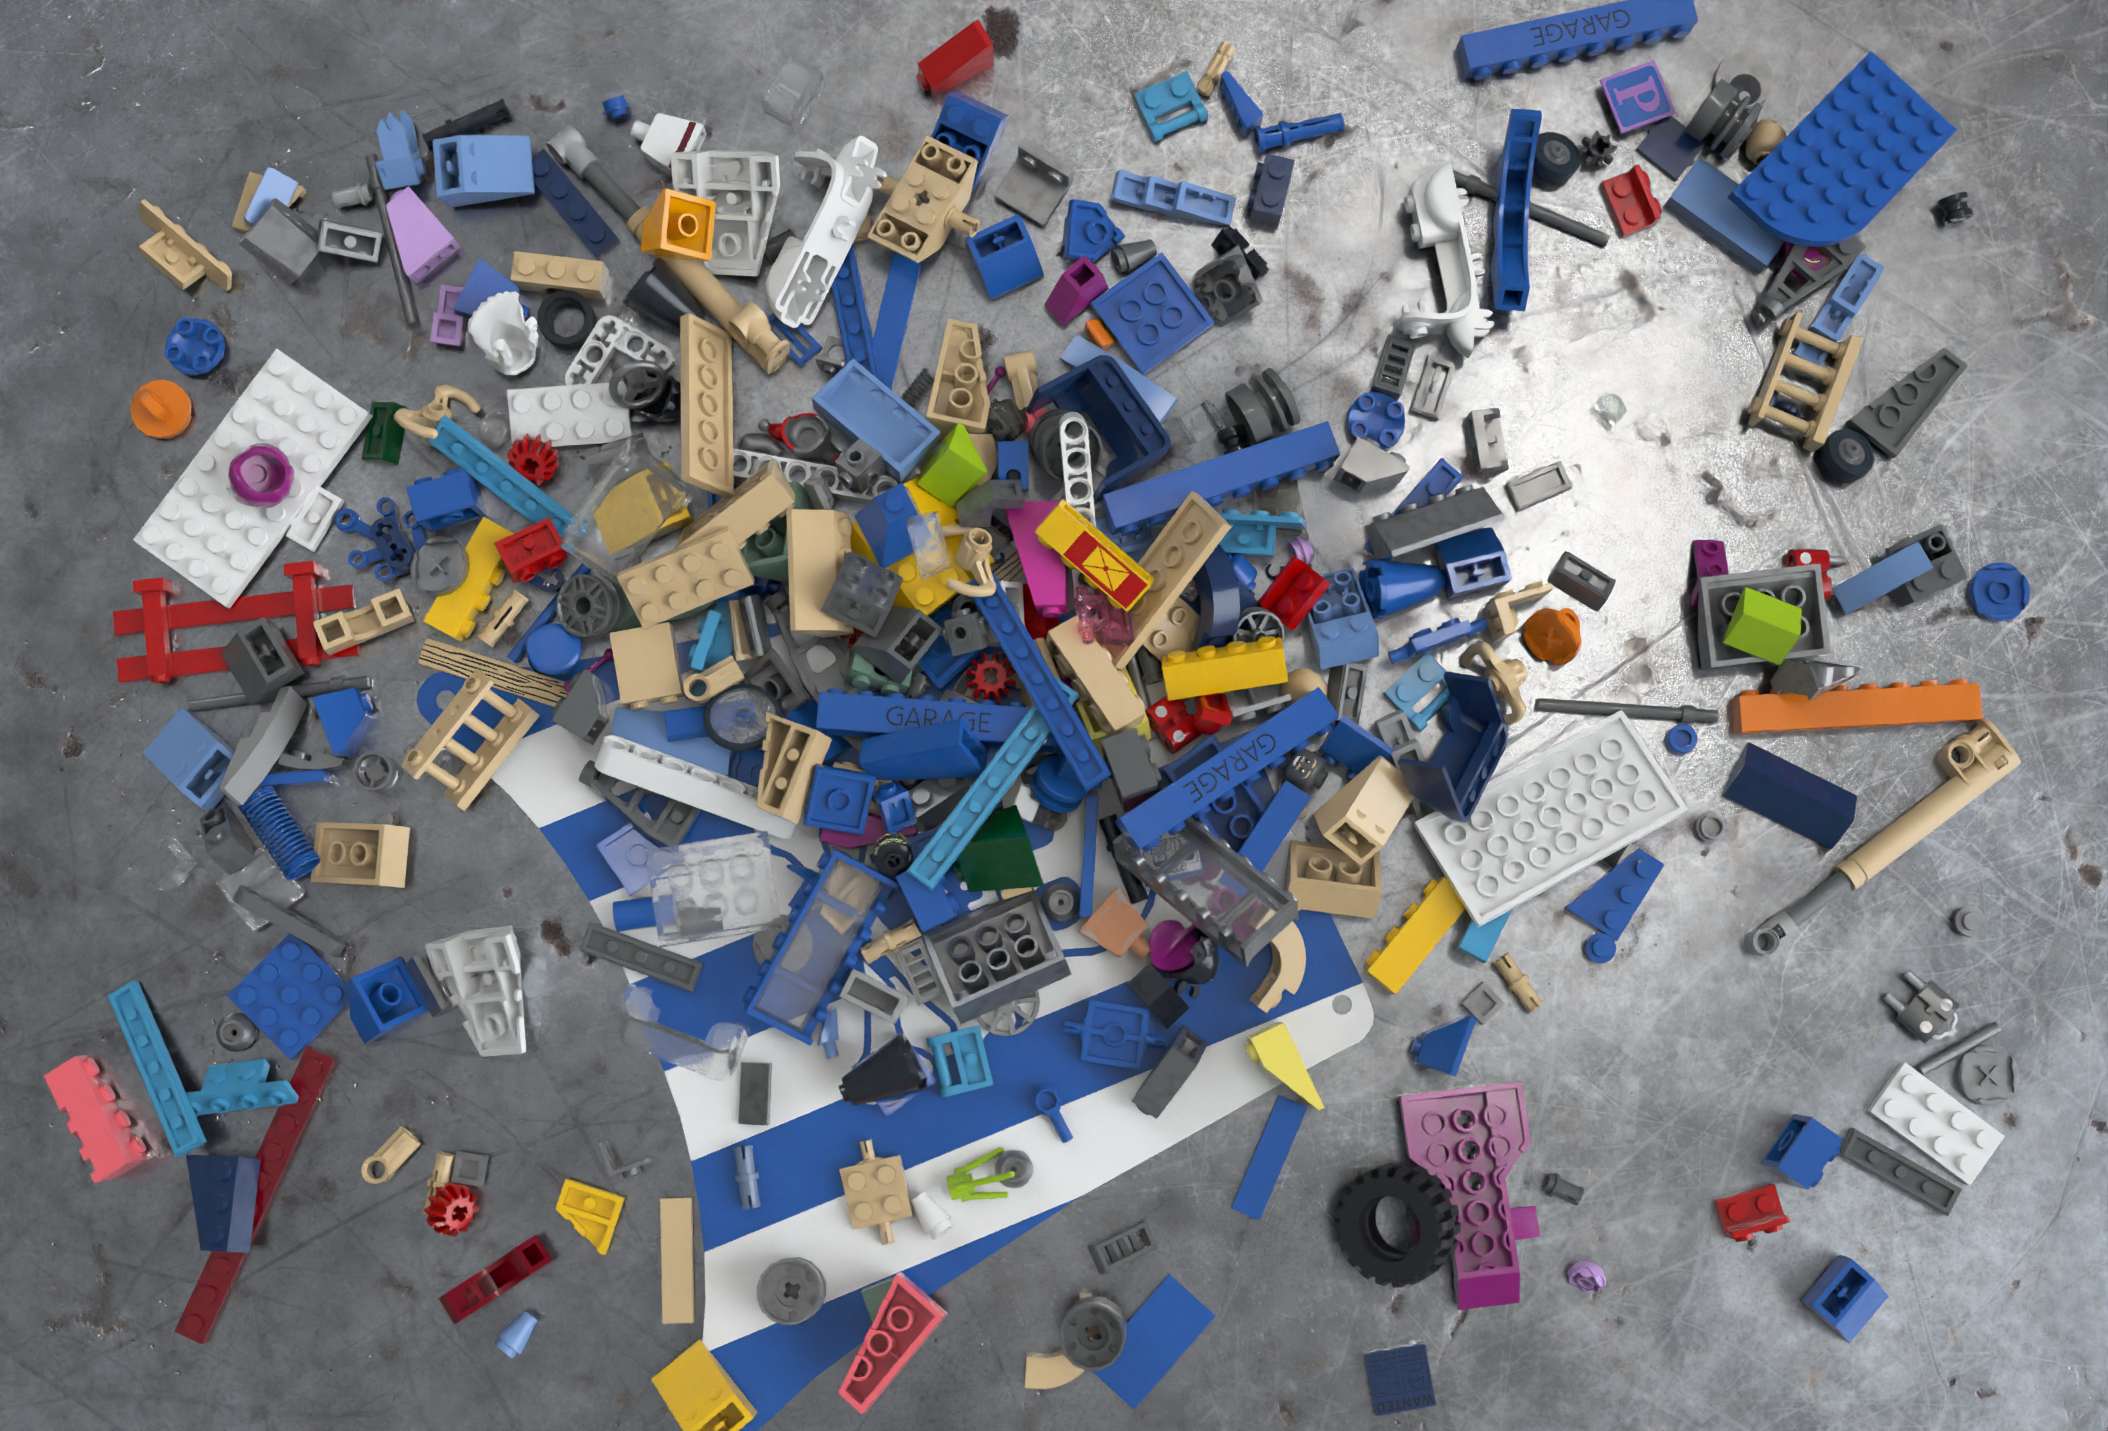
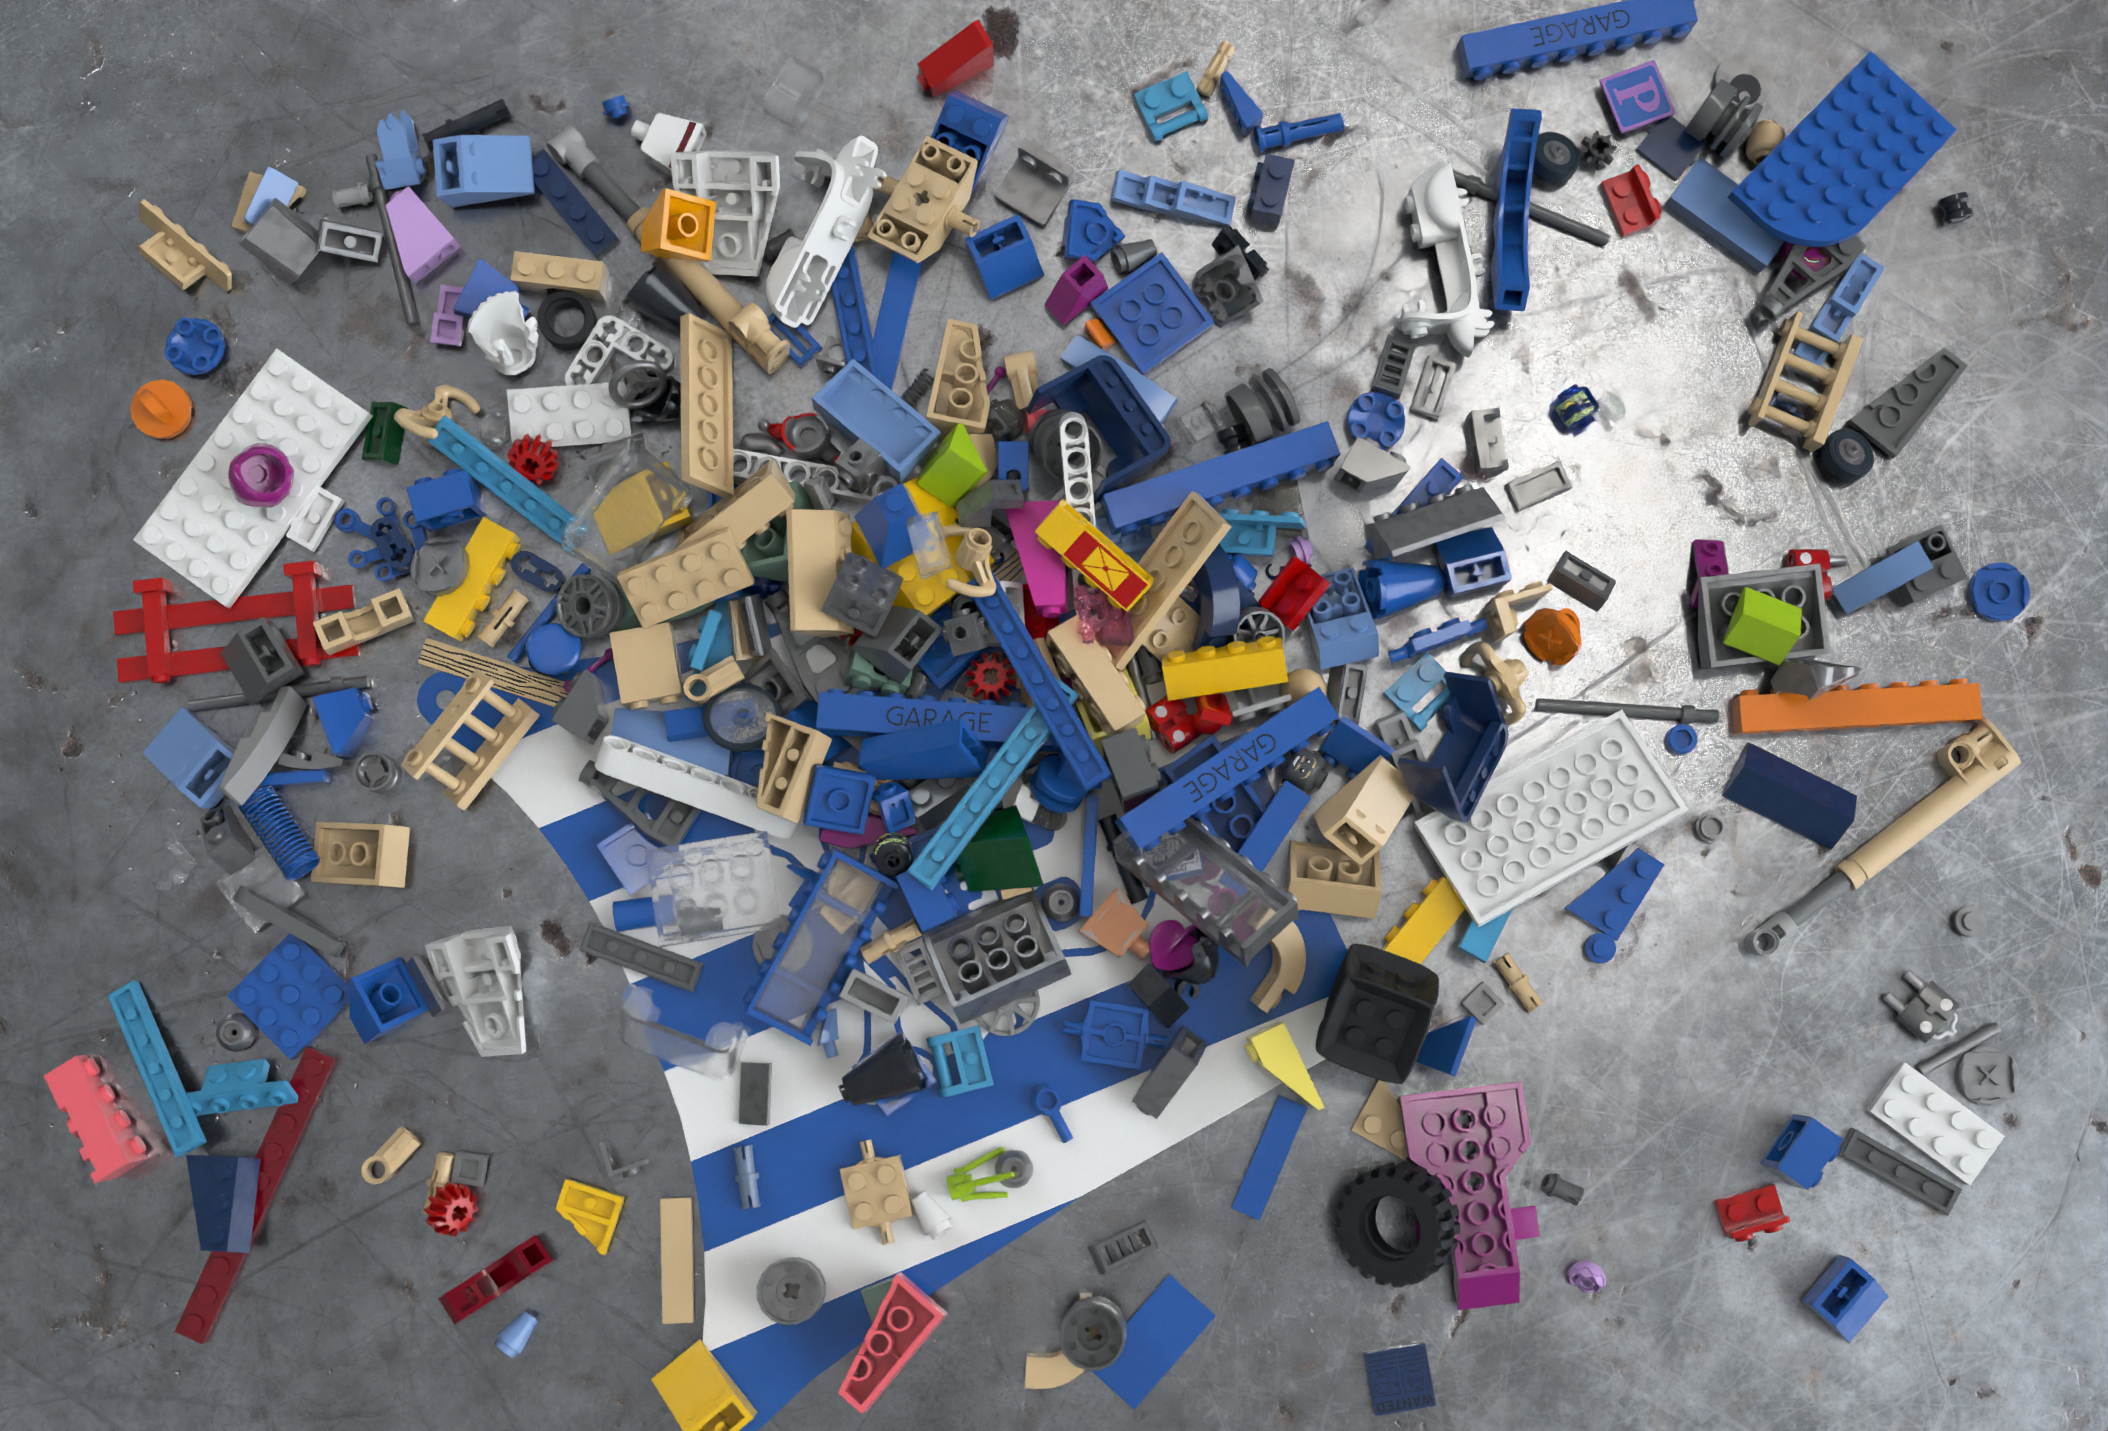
(531, 551): red bracket -> none
(1377, 1014): none -> black piece
(1382, 1121): none -> tan wing
(1576, 406): none -> clear blue head

